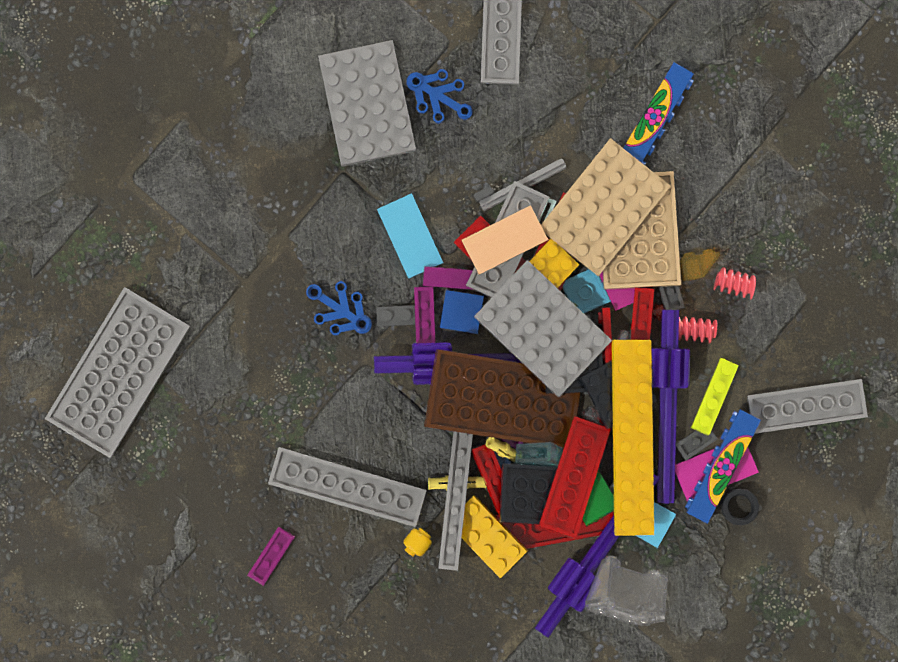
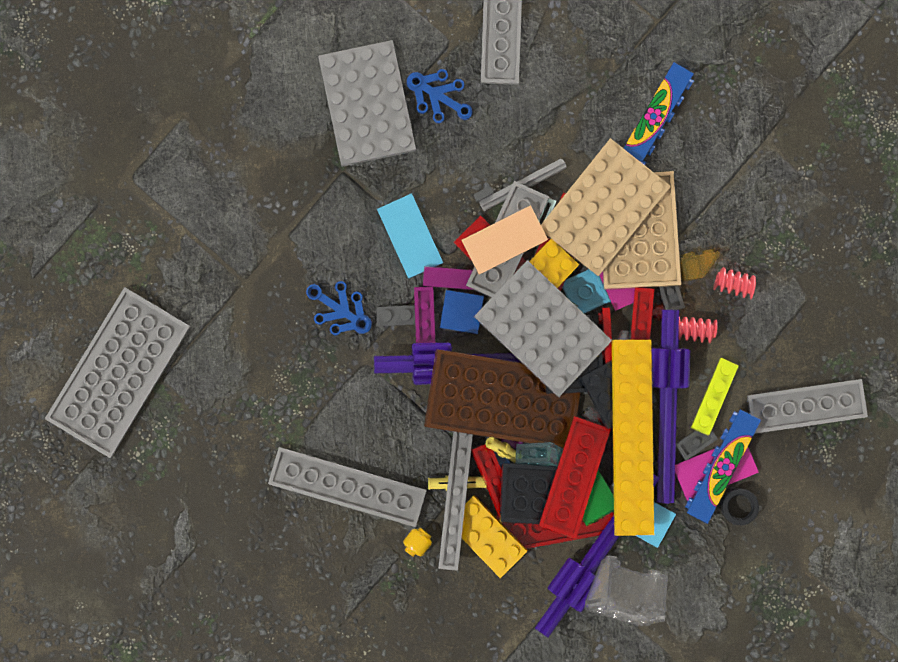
(271, 556): magenta tile -> none

